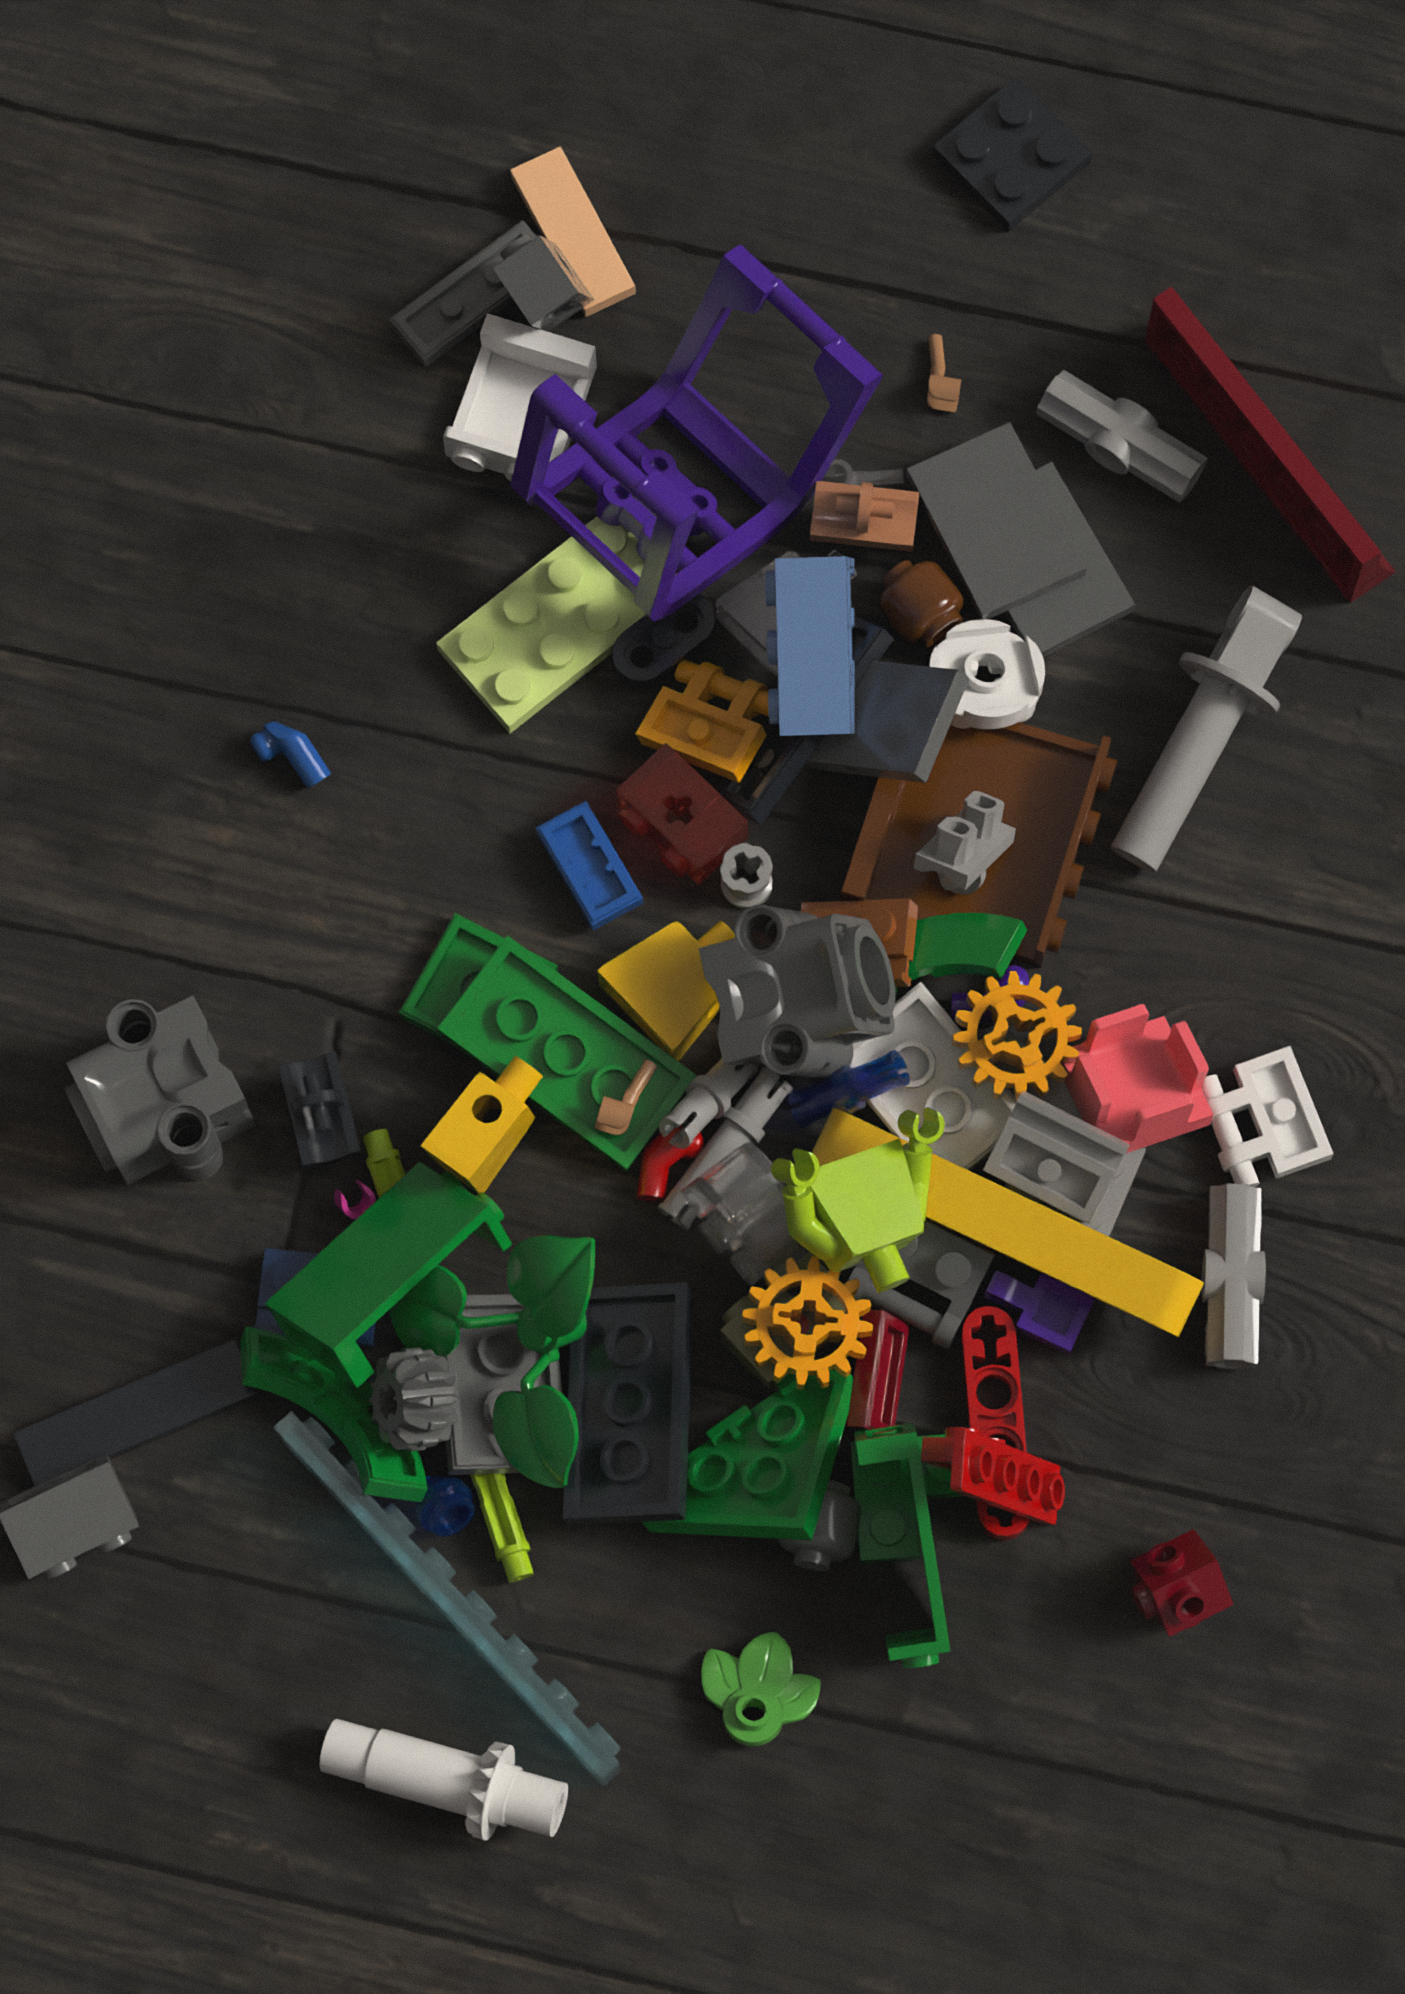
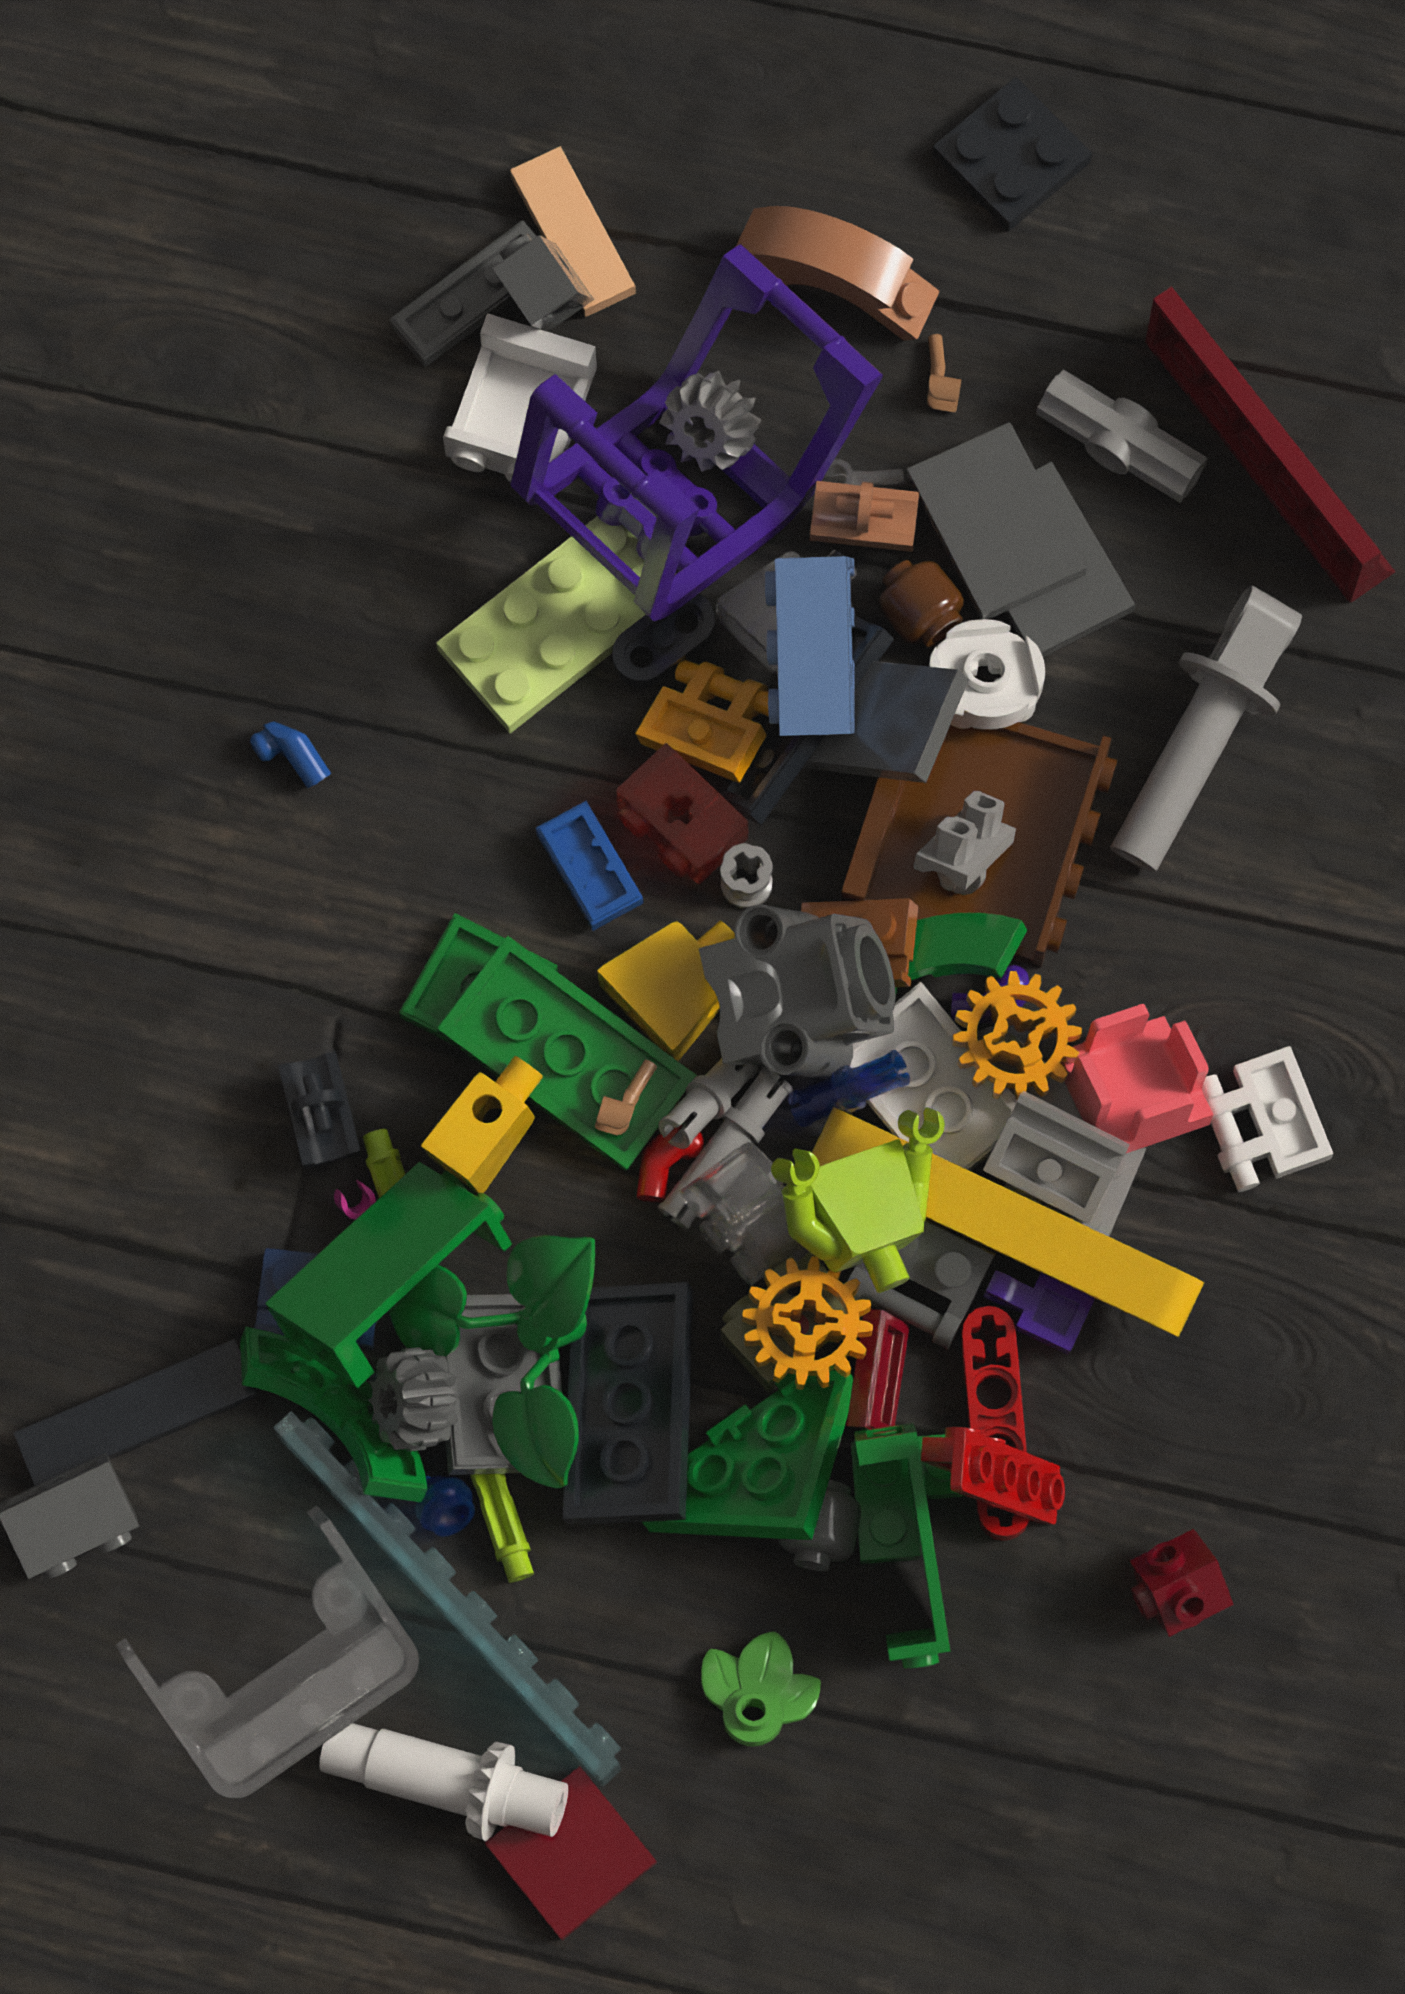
(157, 1093): dark grey piece -> none
(301, 1698): none -> clear windscreen
(578, 1867): none -> dark red tile
(710, 421): none -> light grey gear
(843, 260): none -> nougat arch
(1233, 1276): light grey piece -> none

